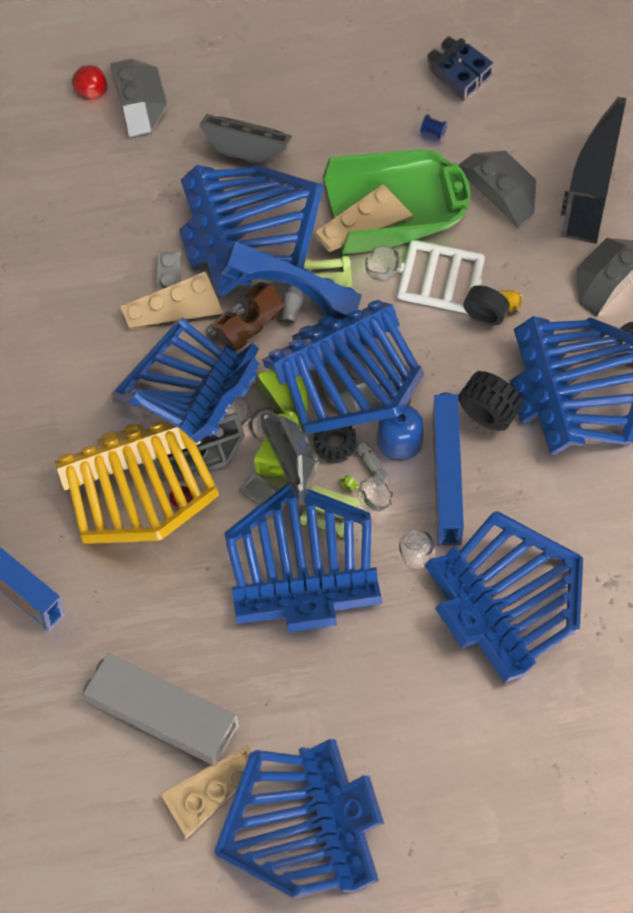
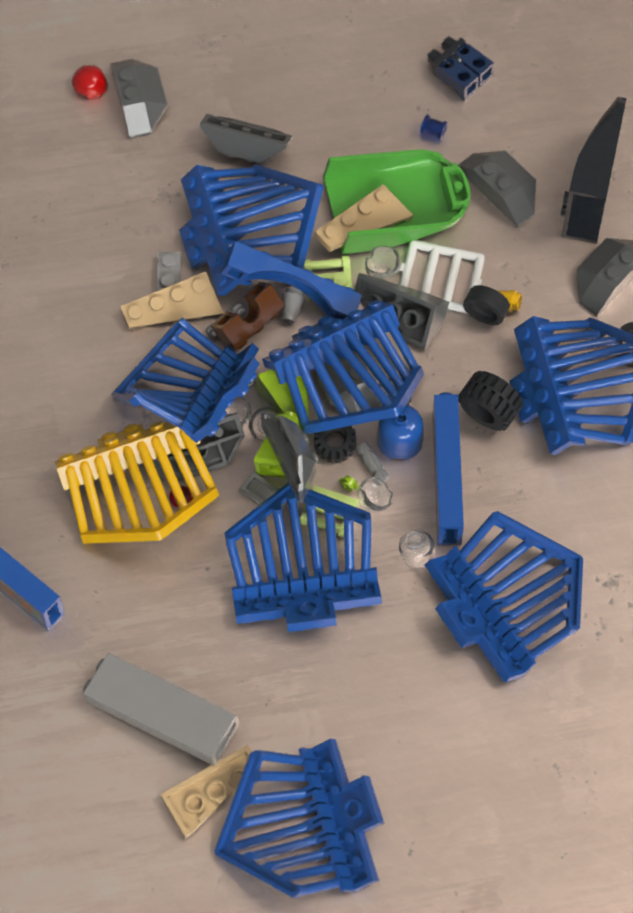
(417, 312): none -> dark grey wedge

